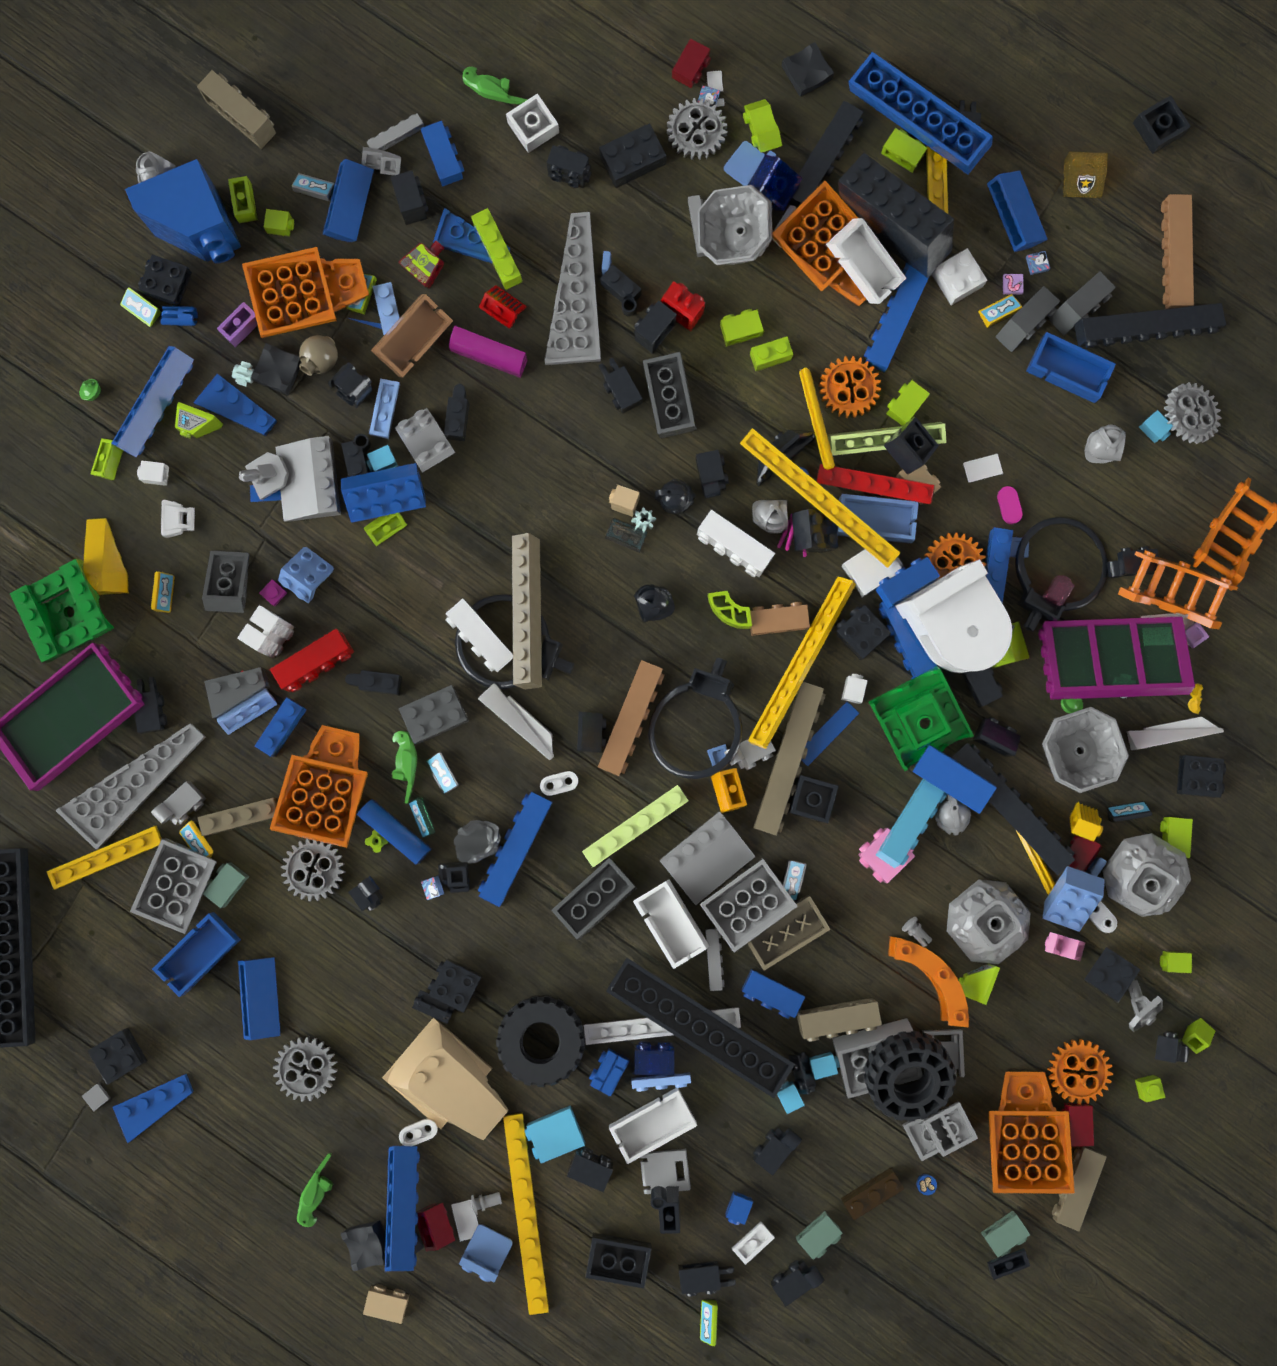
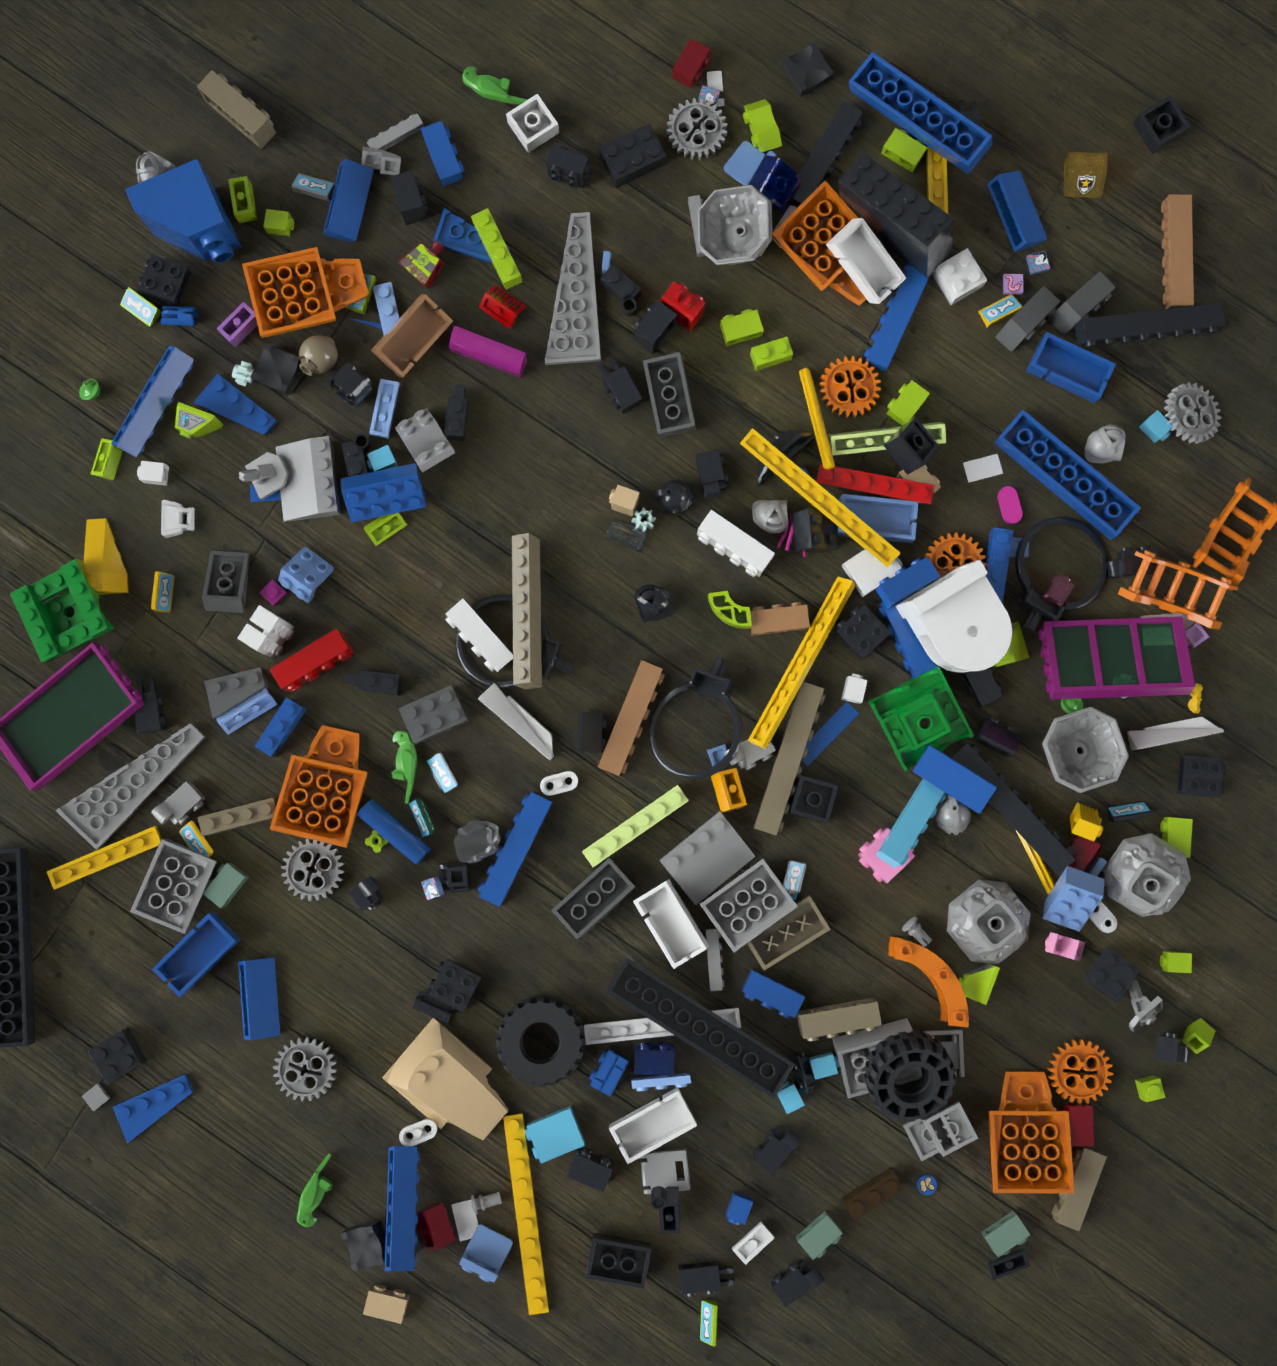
(1067, 475): none -> blue brick

